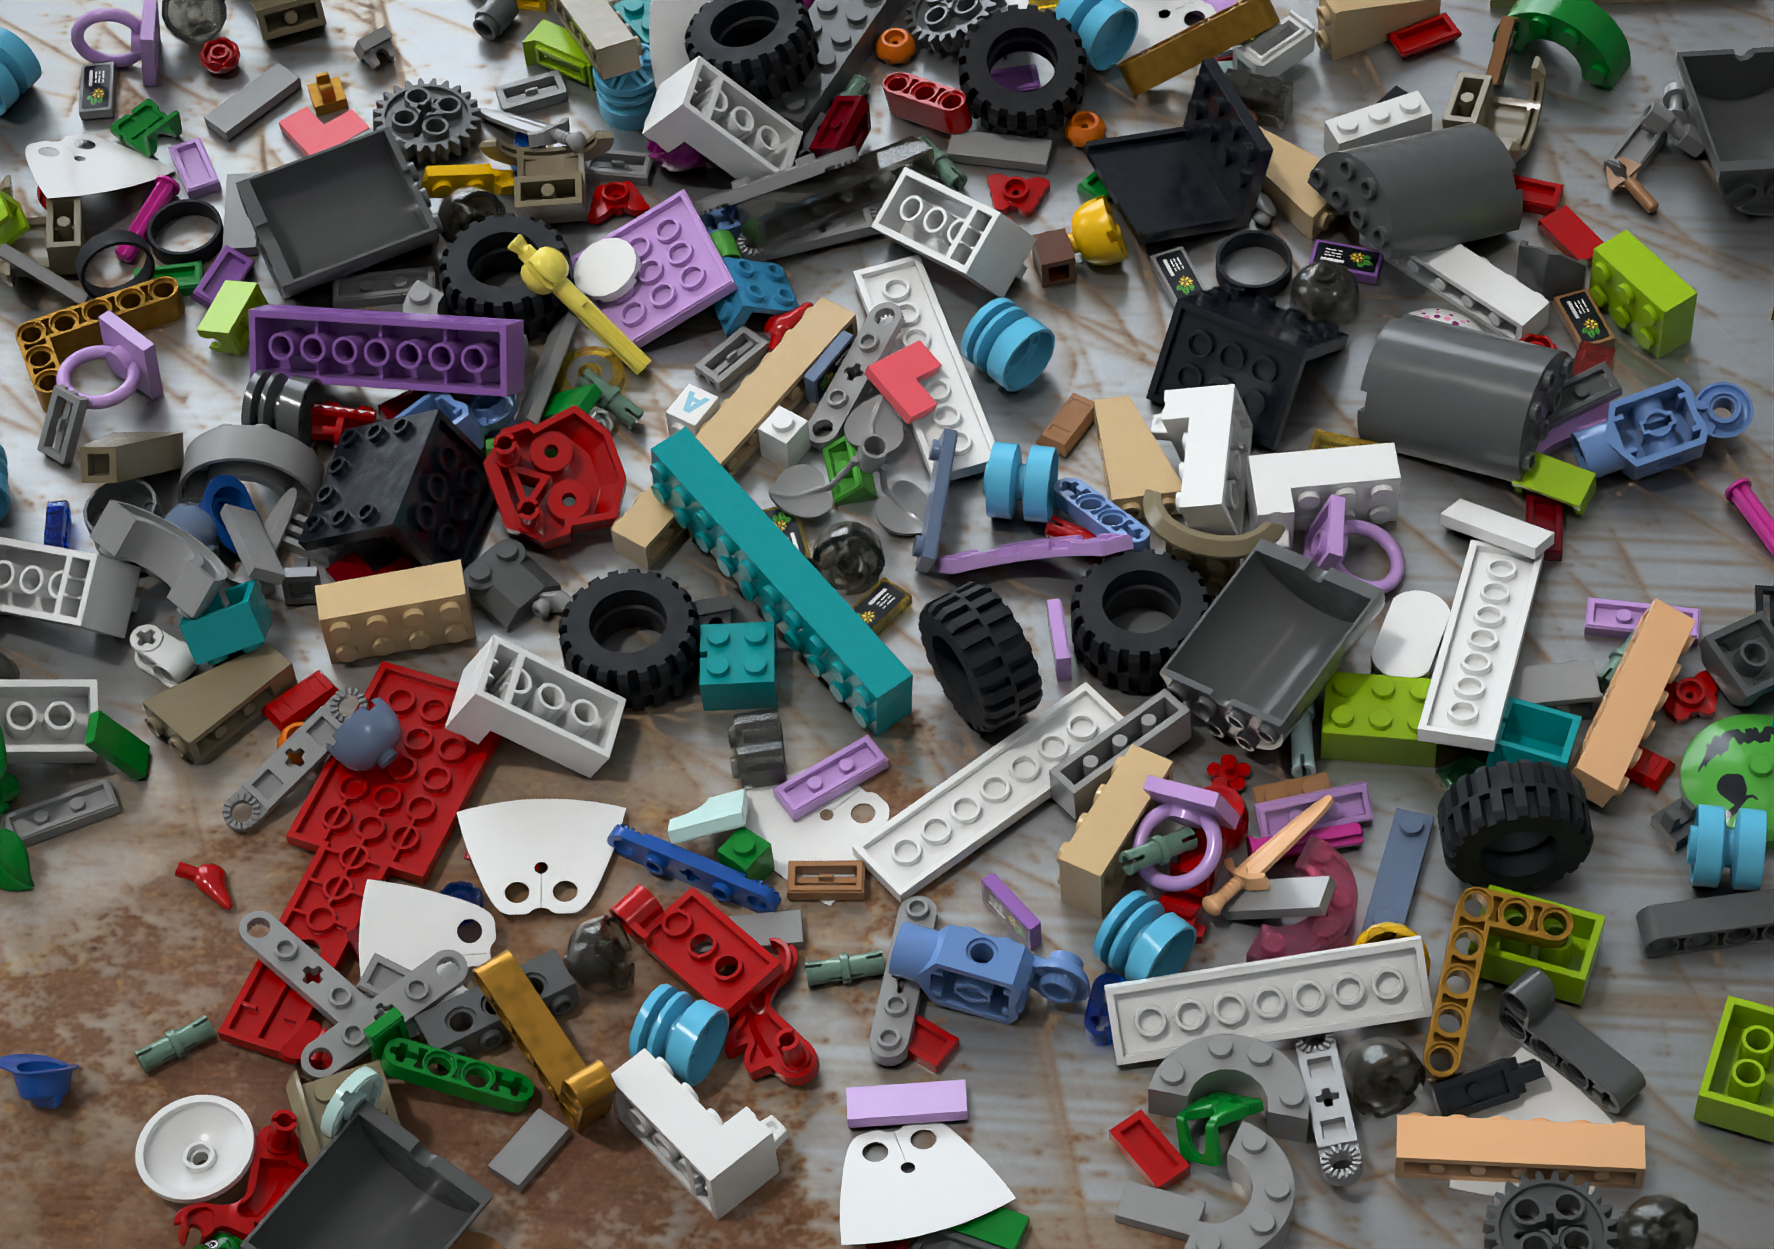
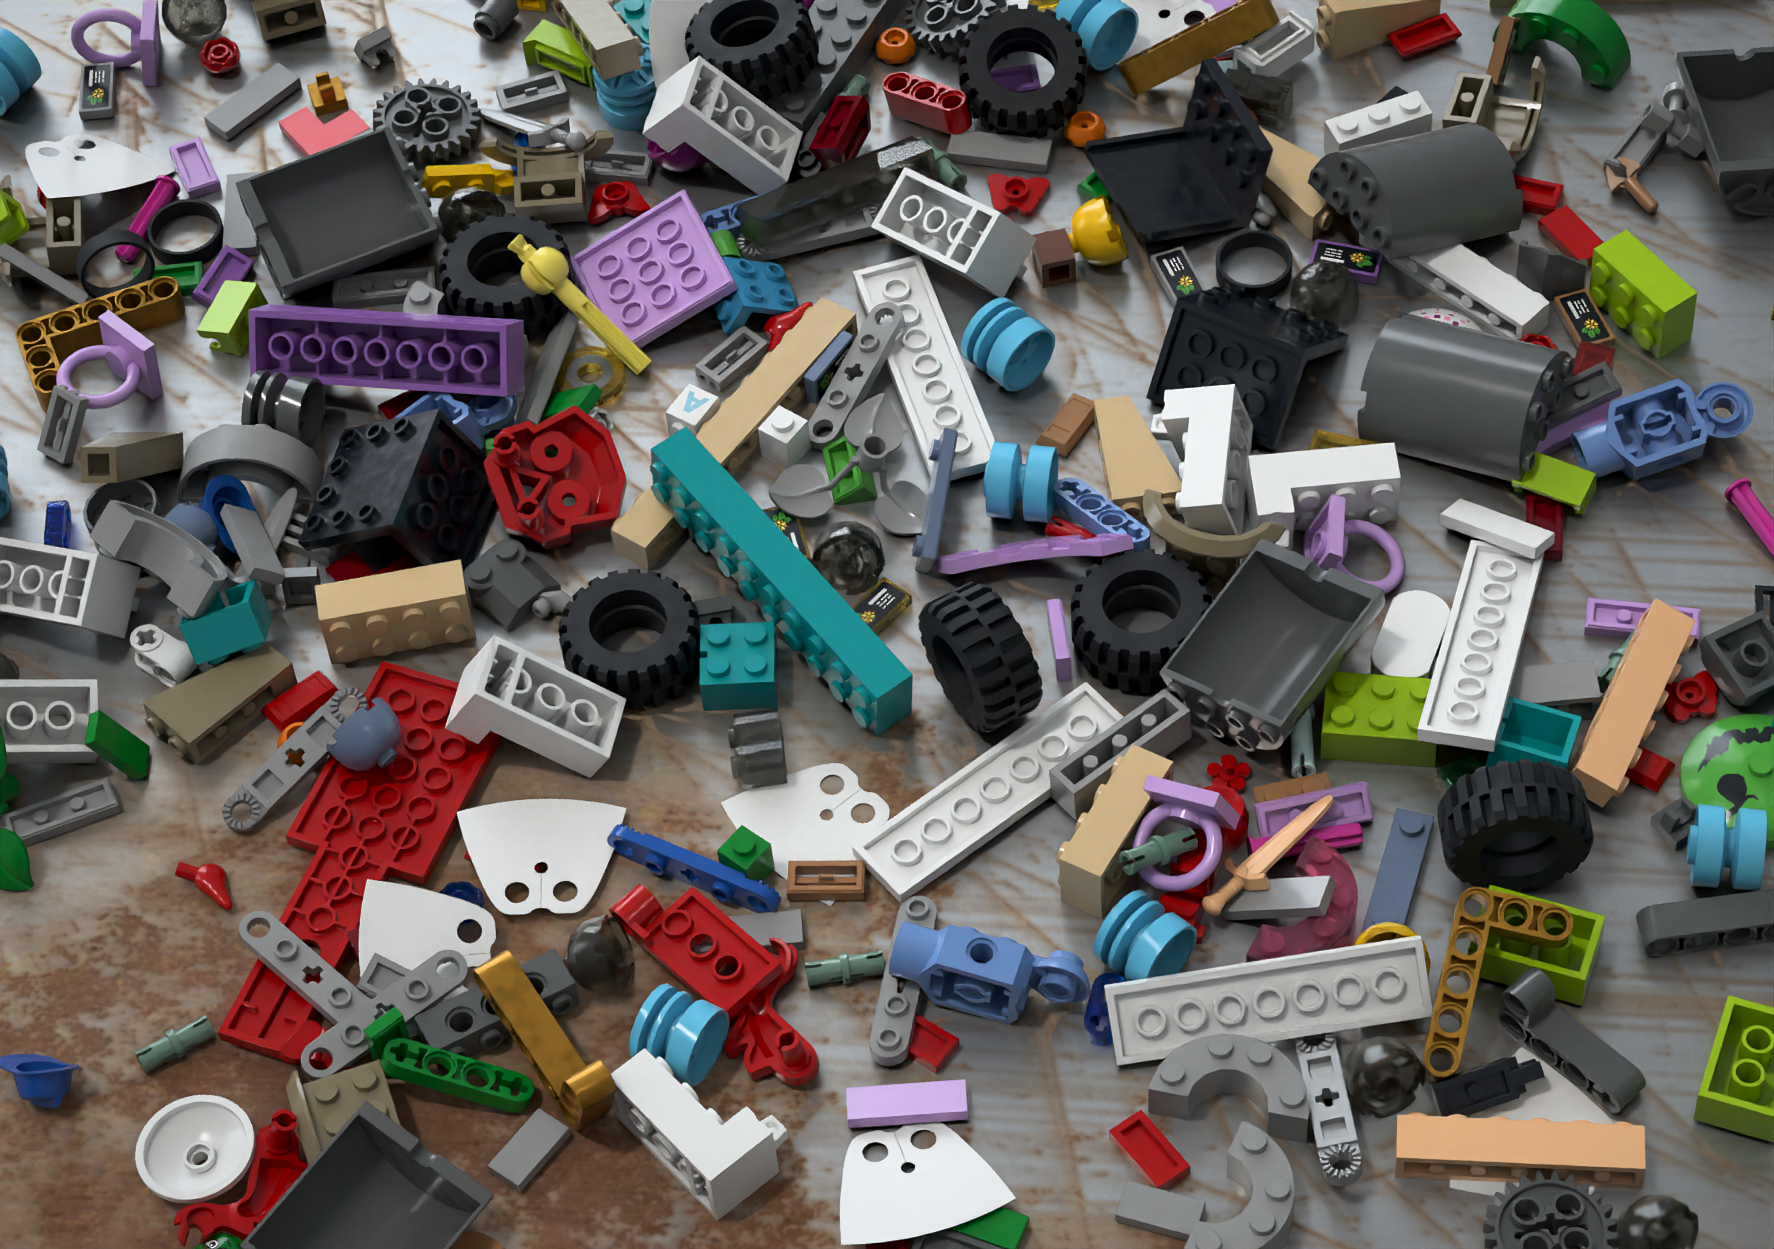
(144, 125): green piece -> none
(331, 420): red hips -> none
(358, 1087): light aqua tile -> none
(607, 269): white tile -> none
(612, 399): sand green pin -> none
(714, 816): light aqua tile -> none
(805, 167): light grey piece -> none
(830, 777): lavender tile -> none
(899, 378): coral tile -> none
(1011, 911): medium lavender tile -> none
(1222, 1109): green piece -> none

